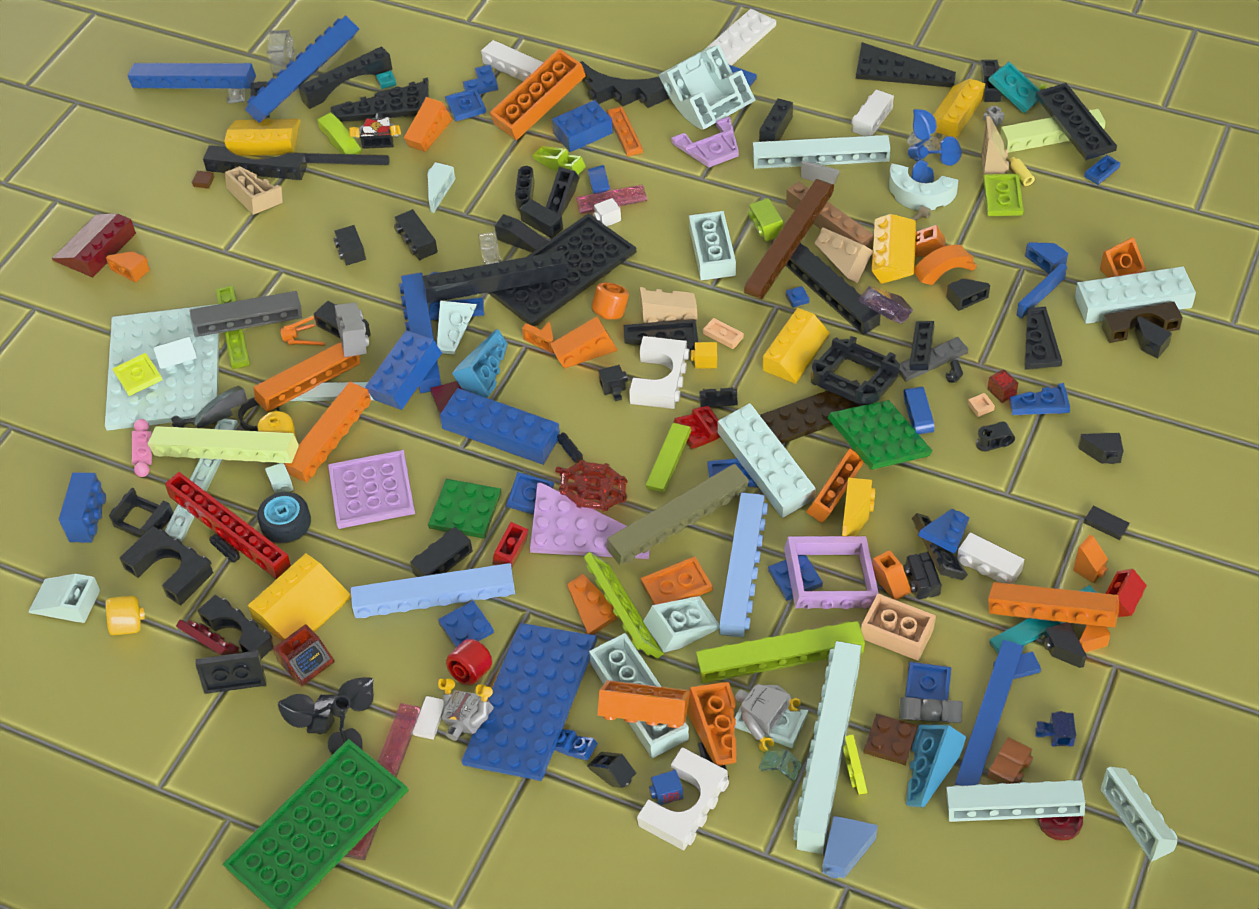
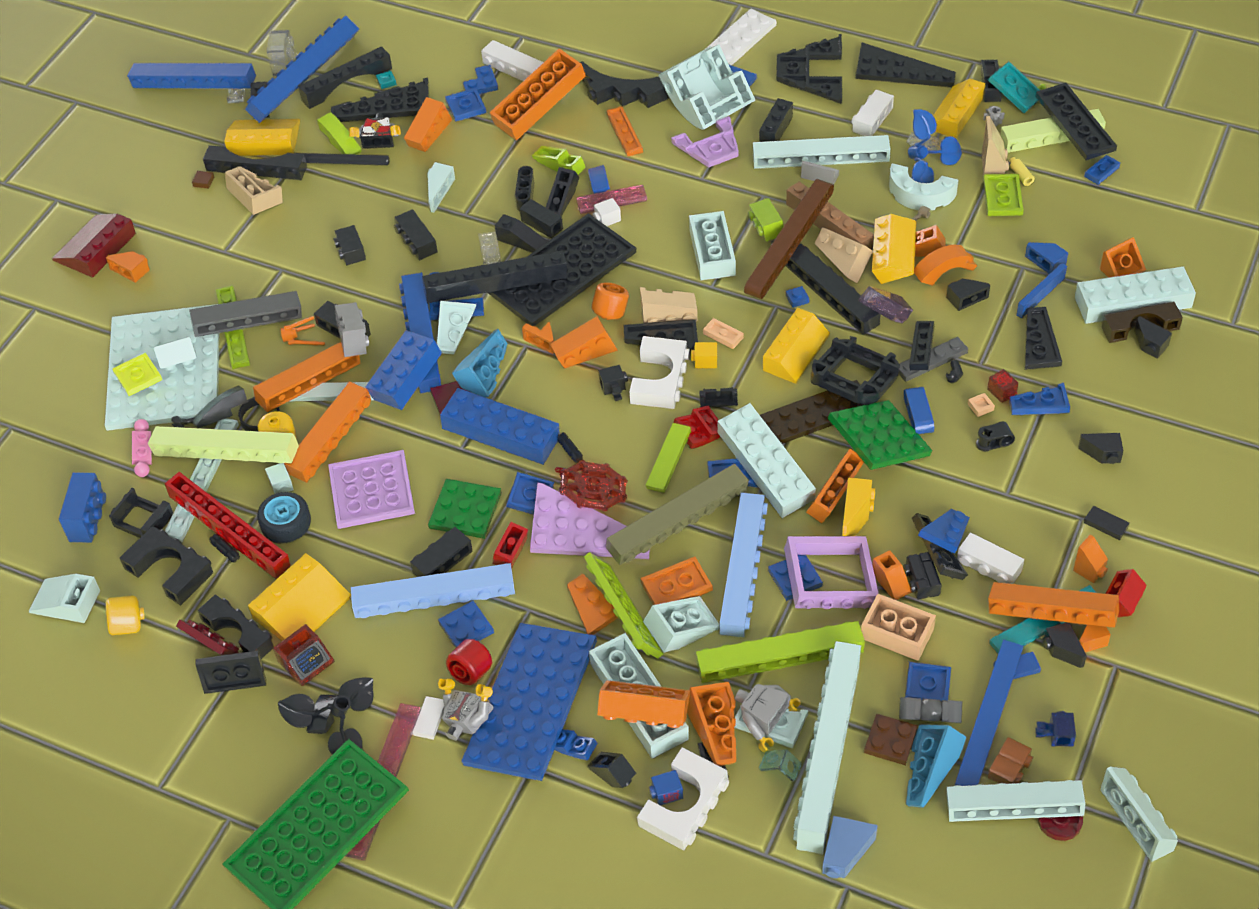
(582, 126): blue brick -> none
(794, 68): none -> black wing
(854, 765): neon yellow plate -> none

